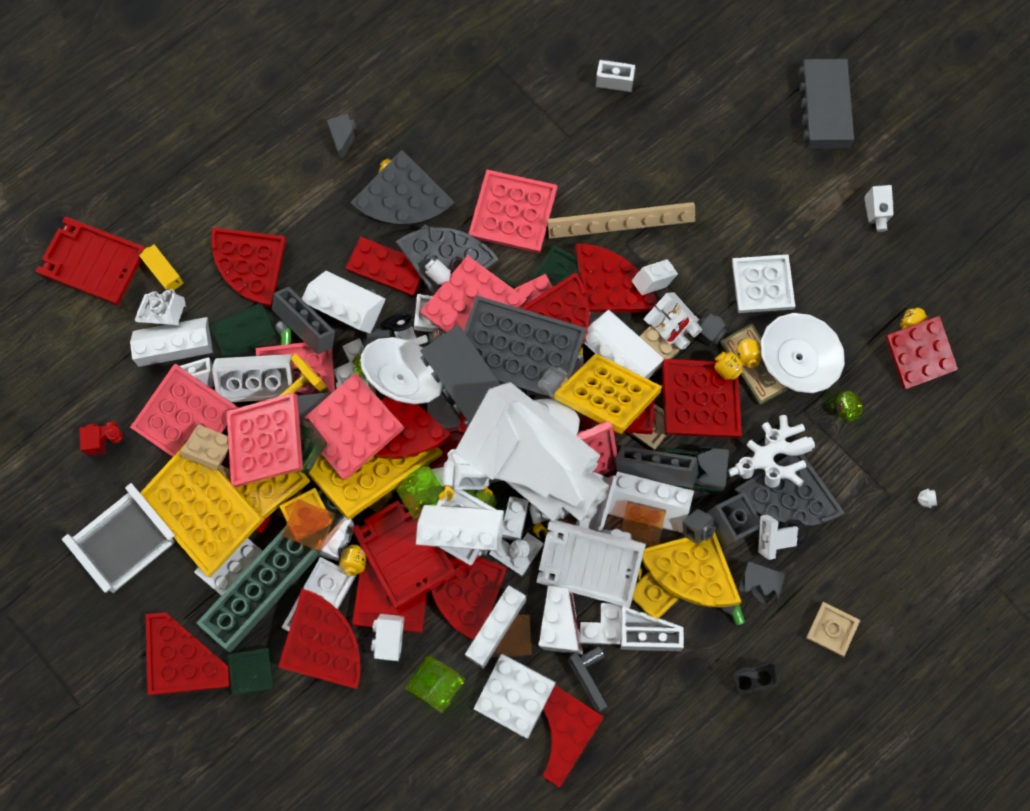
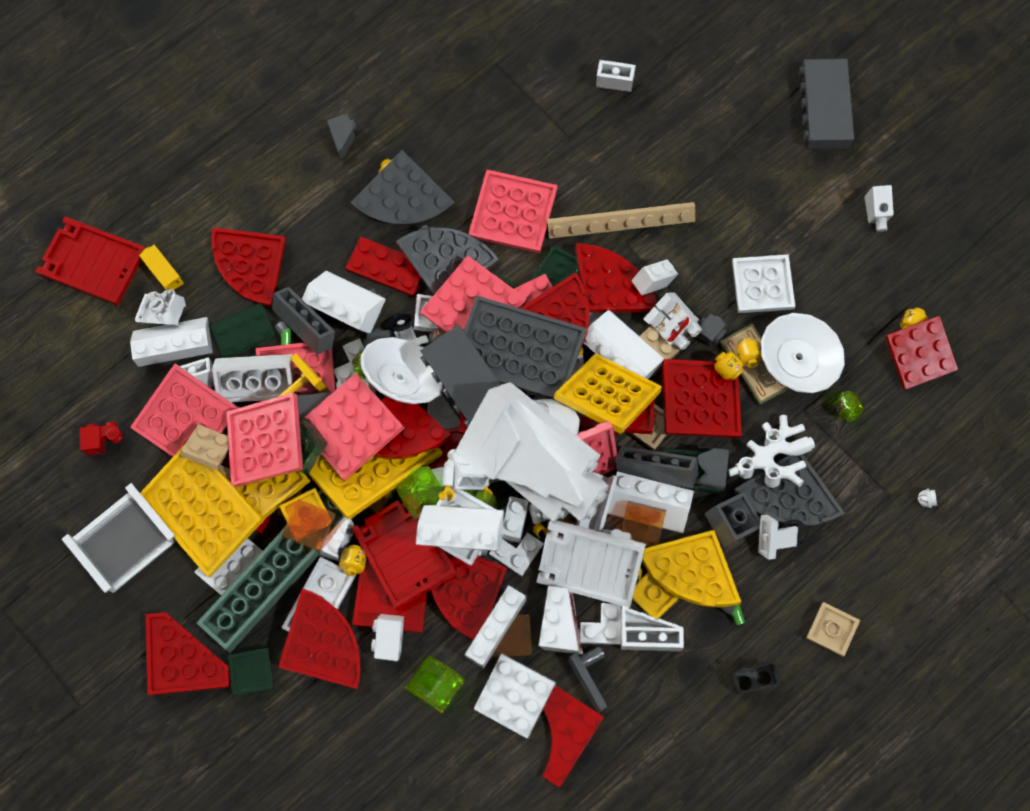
(437, 271): white brick -> none
(519, 549): white plate -> none
(552, 381): clear brick -> none
(698, 527): dark grey brick -> none
(762, 582): dark grey piece -> none

